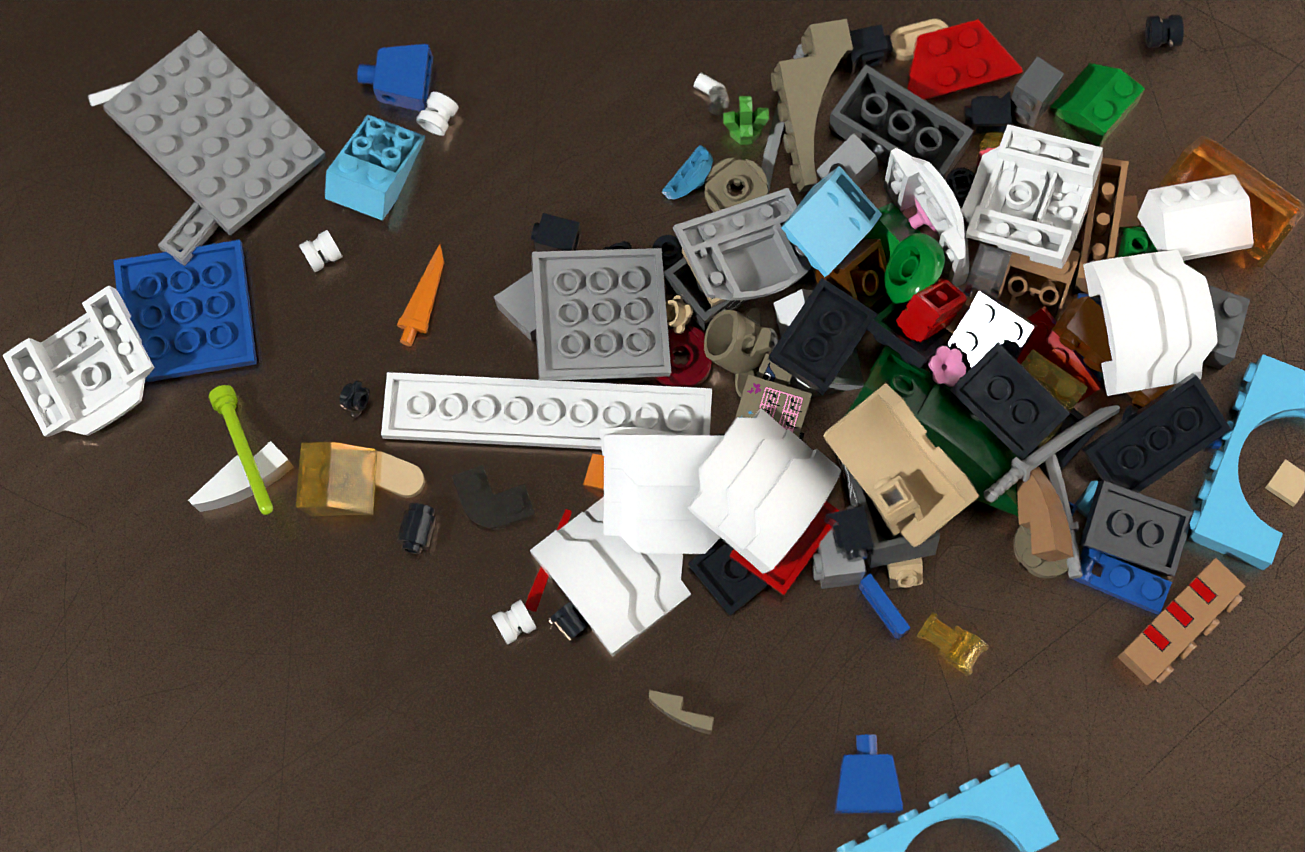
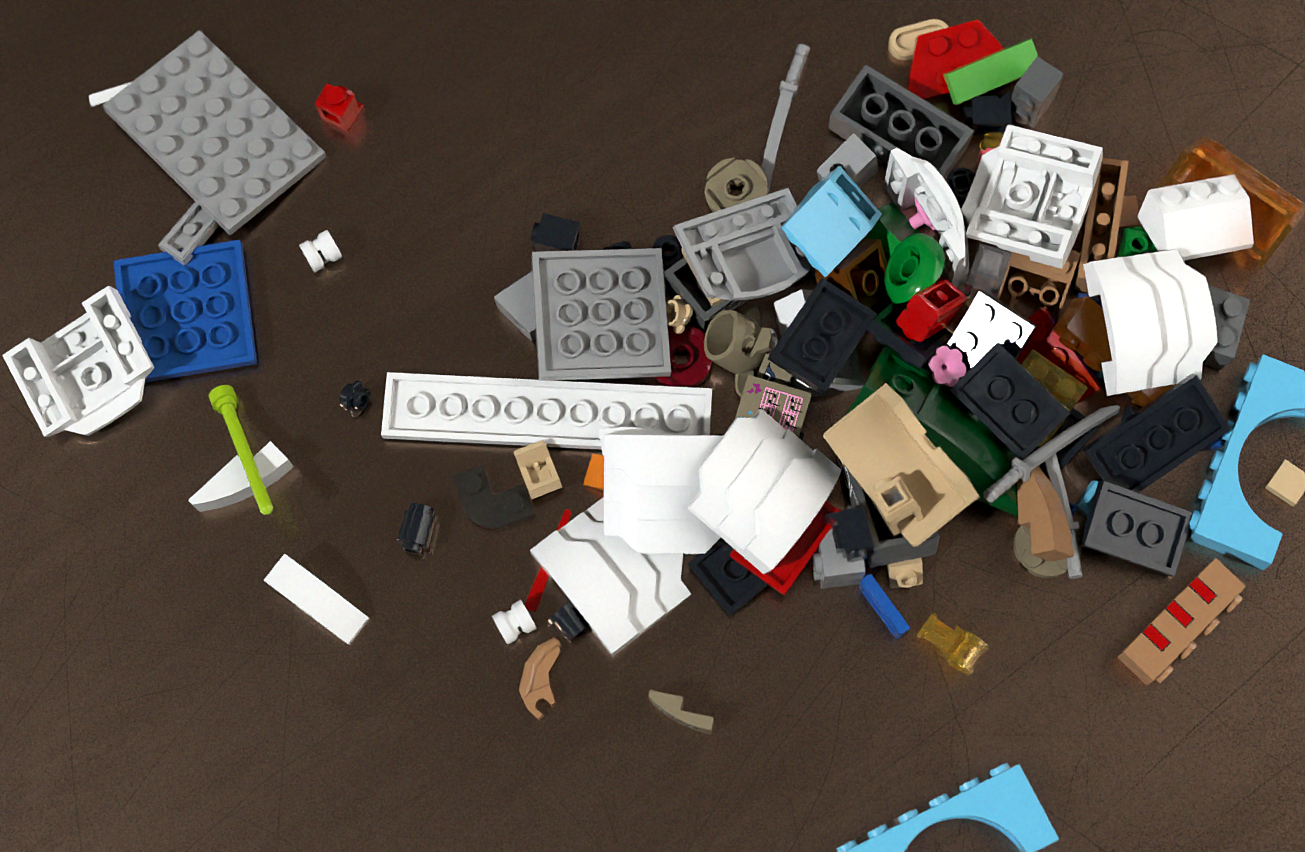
(316, 599): none -> white slope
(336, 479): clear yellow slope -> none
(338, 106): none -> red brick
(373, 167): medium azure slope -> none
(398, 476): tan tile -> none
(400, 75): blue torso -> none
(419, 309): orange bar -> none
(437, 113): white wheel -> none
(535, 677): none -> medium nougat piece
(537, 469): none -> tan bracket
(690, 175): dark azure plate -> none
(716, 92): clear smoke arm -> none
(745, 124): bright green rock -> none
(801, 90): dark tan arch -> none
(868, 781): blue torso -> none
(869, 47): black window -> none
(990, 71): none -> bright green tile
(1098, 101): green slope -> none
(1124, 581): blue plate -> none
(1164, 31): black wheel -> none

